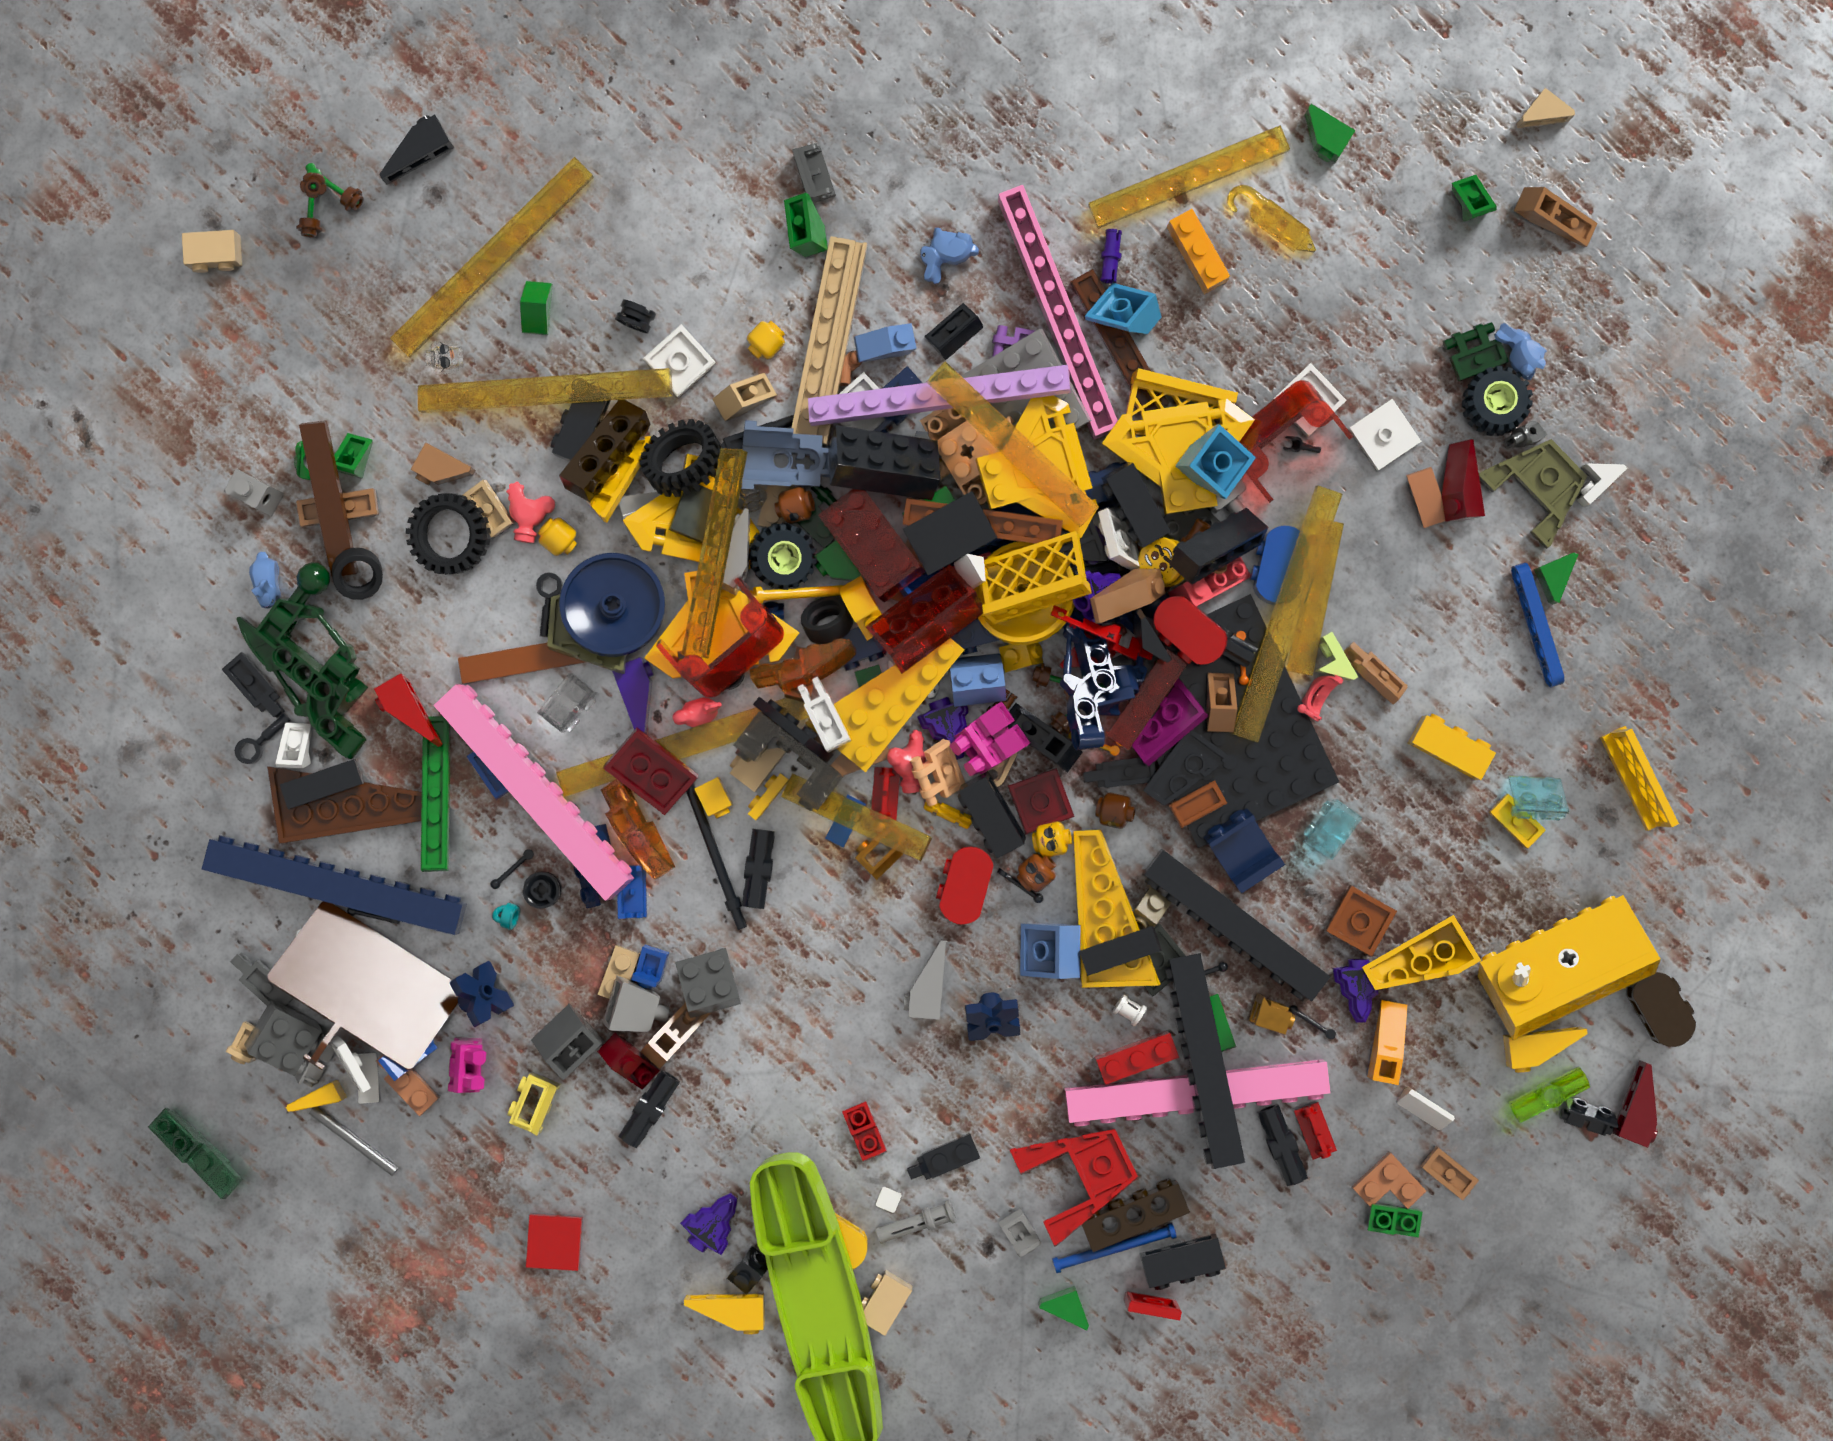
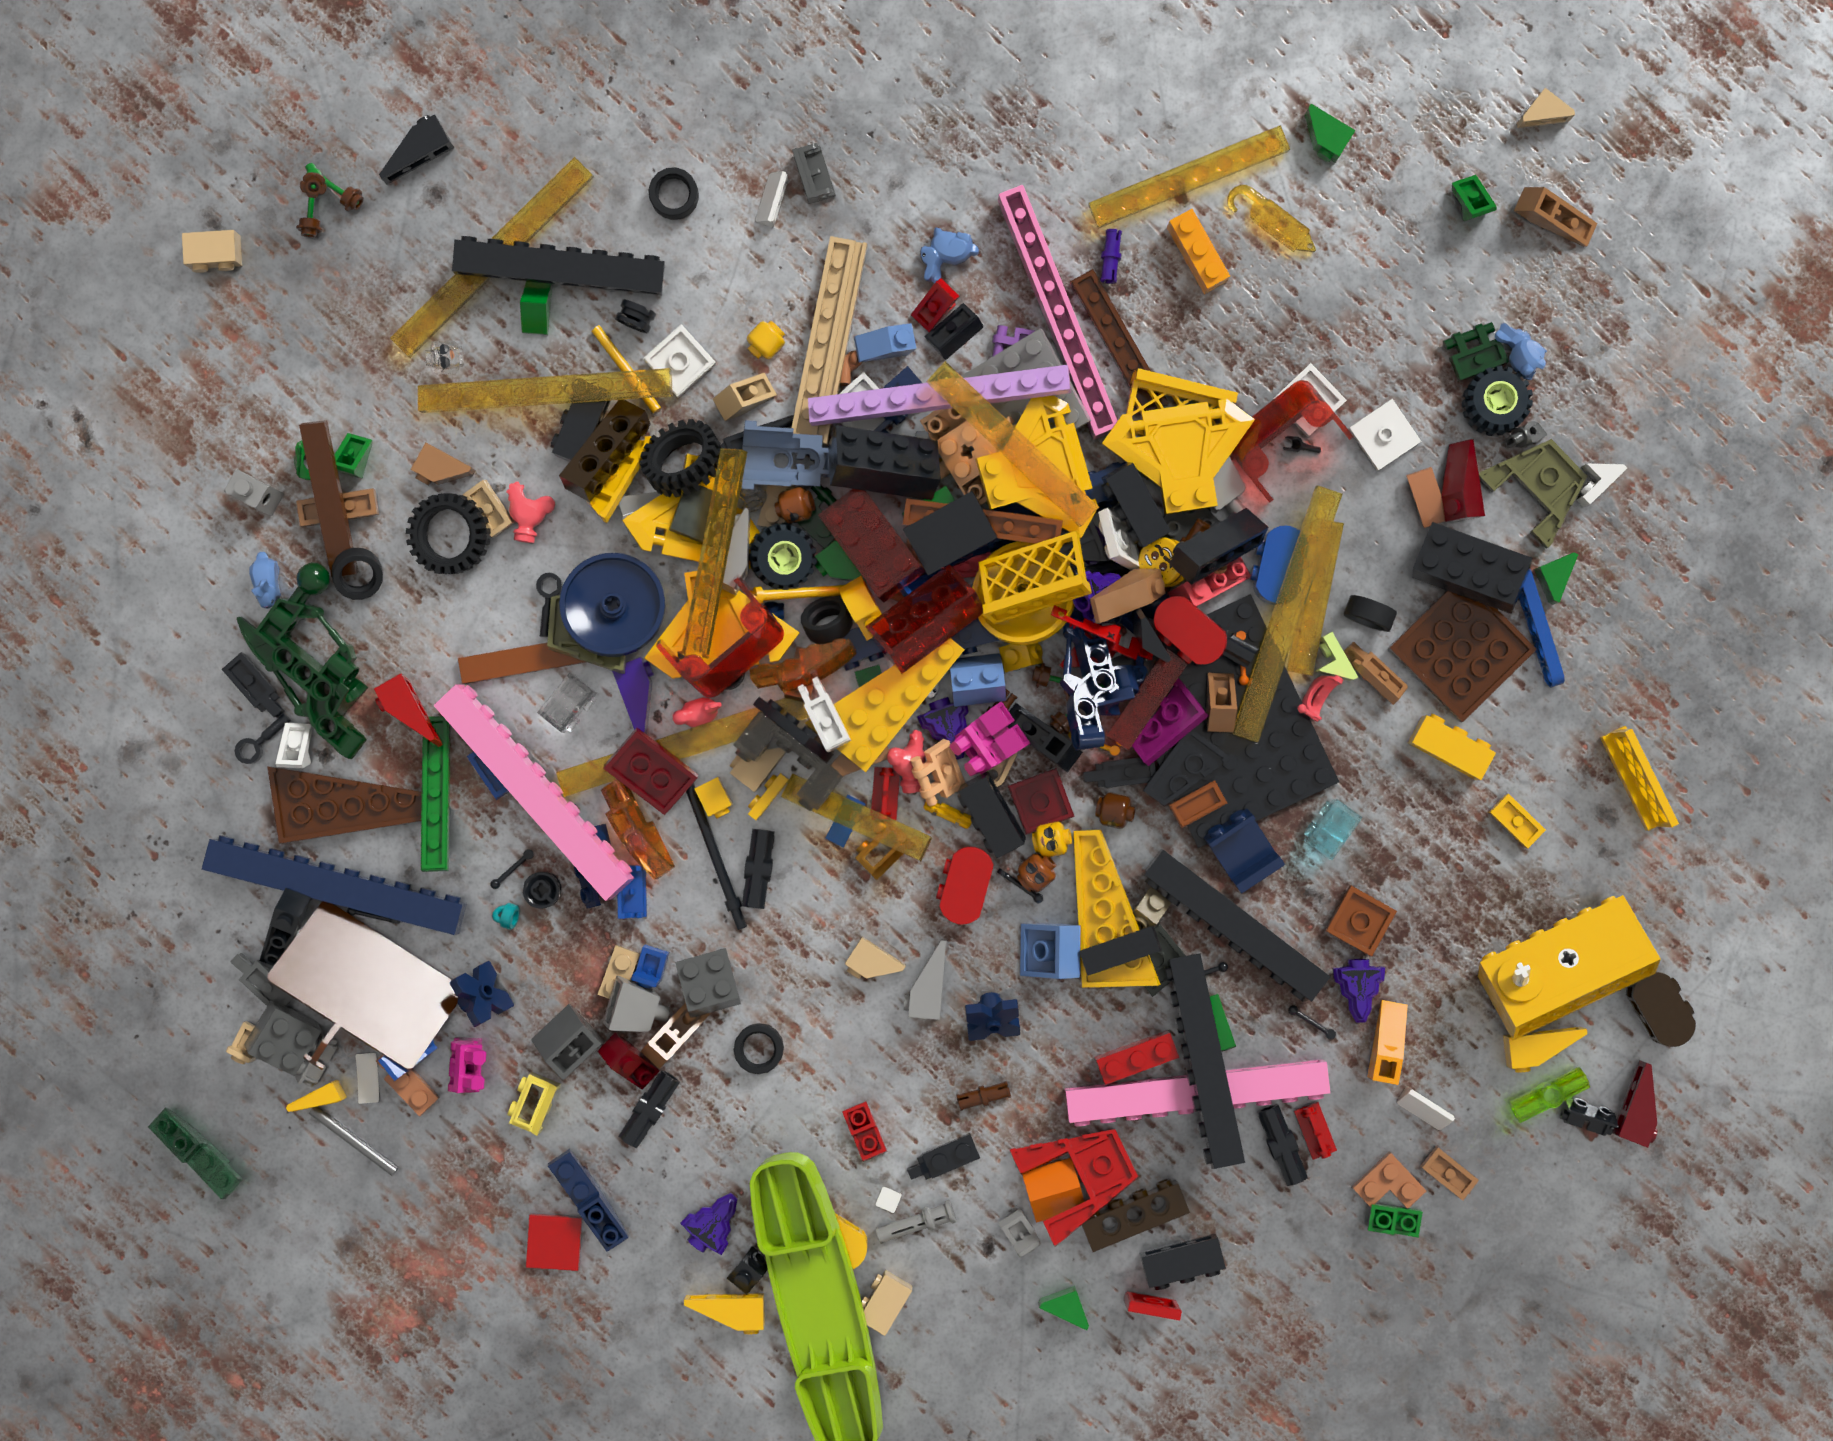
(284, 925): none -> black slope
(321, 784): black tile -> none
(351, 1063): white plate -> none
(557, 536): yellow head -> none
(558, 266): none -> black brick
(589, 1199): none -> dark blue slope
(621, 362): none -> yellow bar
(659, 179): none -> black tyre
(764, 1067): none -> black tyre
(772, 198): none -> white slope
(804, 226): green slope -> none
(871, 961): none -> tan slope
(935, 305): none -> red slope
(971, 569): white slope -> none
(983, 1095): none -> reddish brown pin
(1053, 1189): none -> orange slope
(1115, 1248): blue bar -> none
(1126, 309): dark azure slope -> none
(1129, 1009): white bush -> none
(1216, 461): dark azure slope -> none
(1271, 1015): pearl gold window -> none
(1370, 613): none -> black tyre
(1430, 955): yellow wedge -> none
(1462, 651): none -> reddish brown plate
(1472, 567): none -> black brick
(1538, 795): clear light blue hinge -> none

